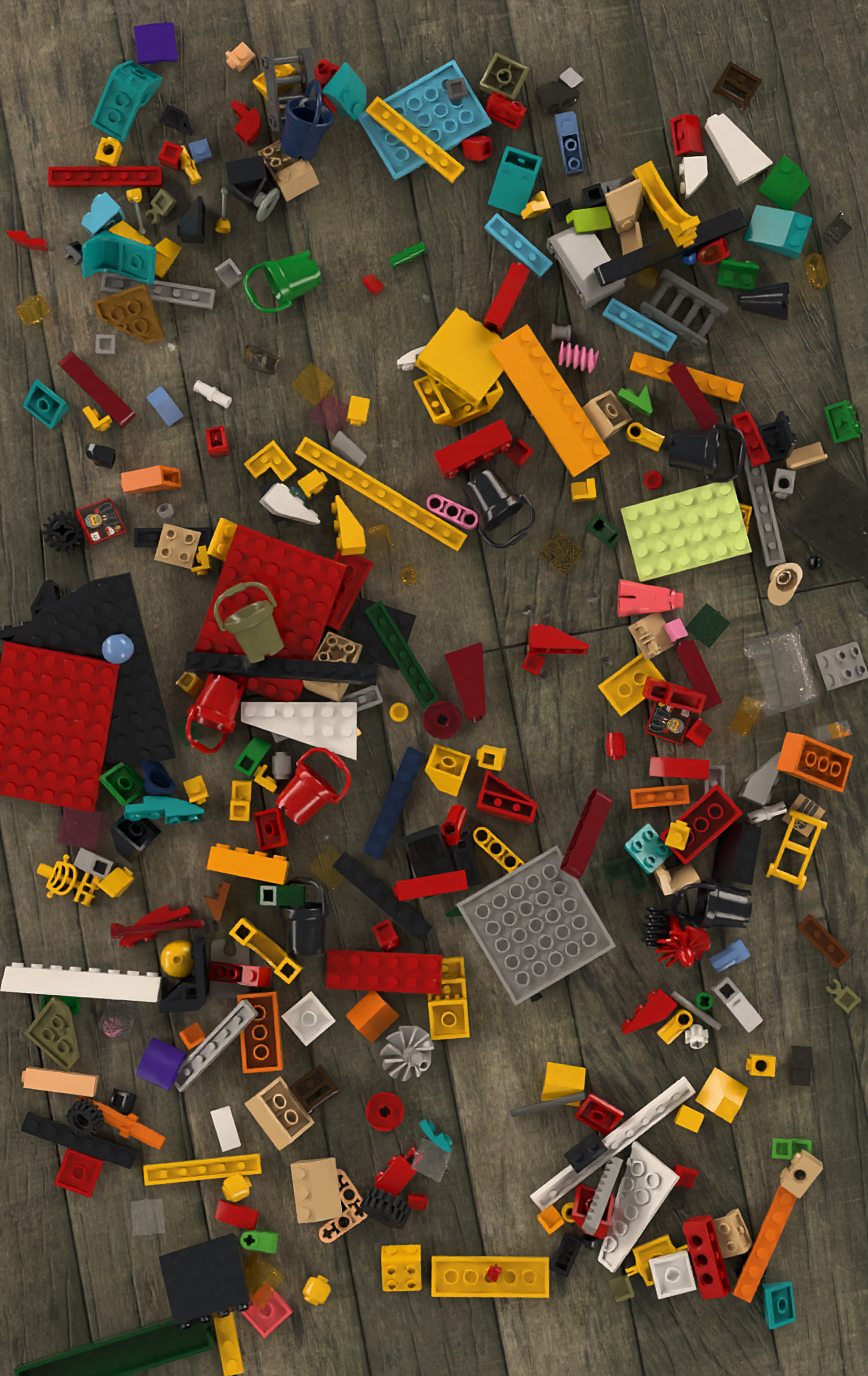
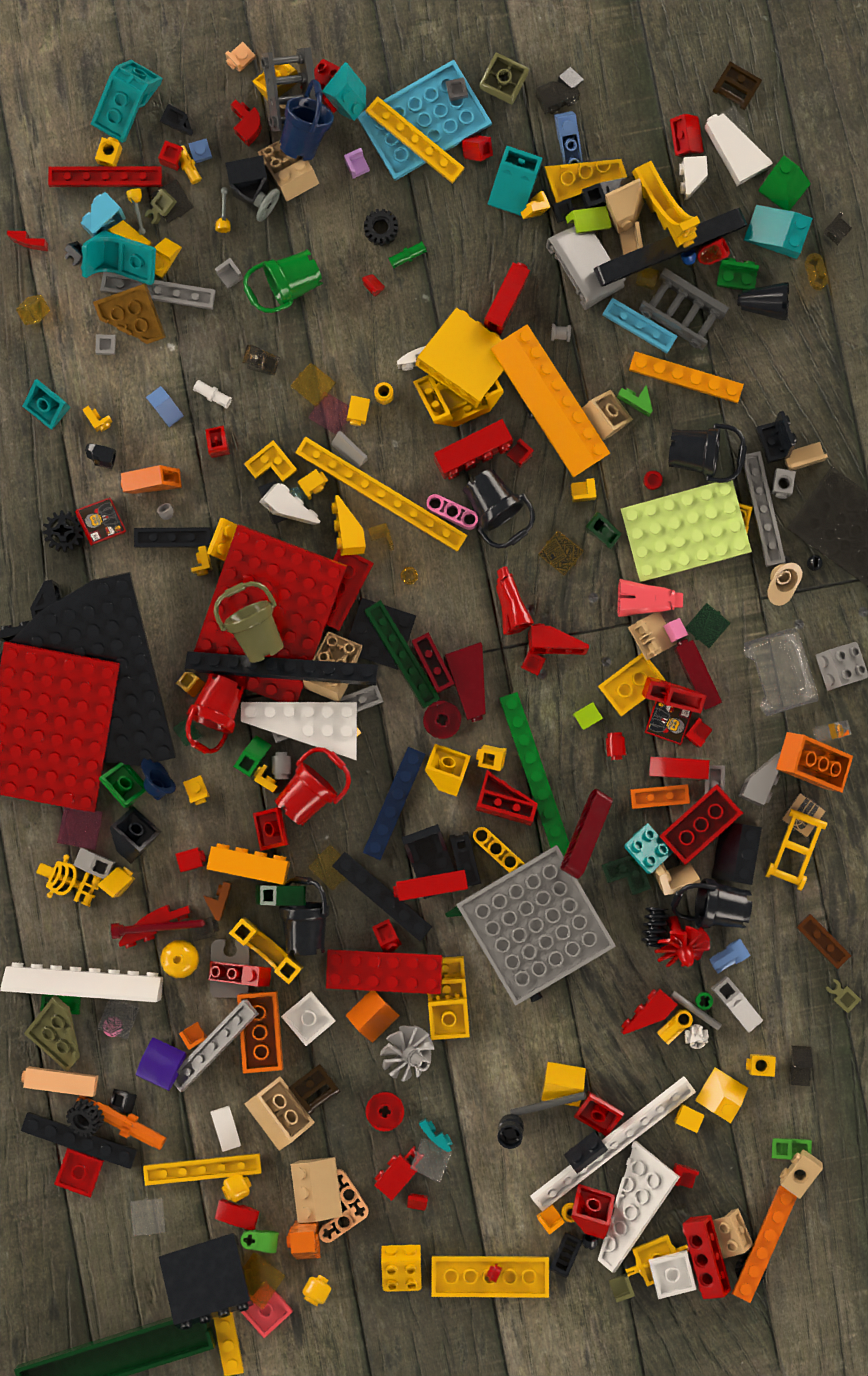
(96, 389): dark red beam -> none
(117, 648): medium blue hair -> none
(155, 43): dark purple slope -> none
(171, 809): teal slope -> none
(177, 546): tan hinge -> none
(181, 996): black bracket -> none
(190, 859): none -> red brick
(193, 223): black slope -> none
(240, 800): yellow slope -> none
(304, 1240): none -> orange wedge
(356, 163): none -> lavender panel
(381, 216): none -> black tyre
(381, 388): none -> yellow brick
(385, 1208): black tyre -> none
(399, 712): yellow tile -> none
(432, 662): none -> dark red brick
(454, 824): red piece -> none
(505, 111): red bracket -> none
(510, 1131): none -> black wheel
(514, 613): none -> red piece
(518, 245): medium azure plate -> none
(534, 771): none -> green plate
(570, 179): none -> yellow wing
(577, 357): bright pink piece -> none
(587, 716): none -> lime panel
(602, 1195): light grey gear -> none
(646, 437): yellow piece -> none
(678, 835): yellow bracket -> none
(692, 395): dark red brick -> none
(745, 715): clear yellow slope -> none
(756, 450): red plate -> none
(766, 813): white pin -> none
(778, 1303): teal slope -> none
(842, 421): green bracket -> none

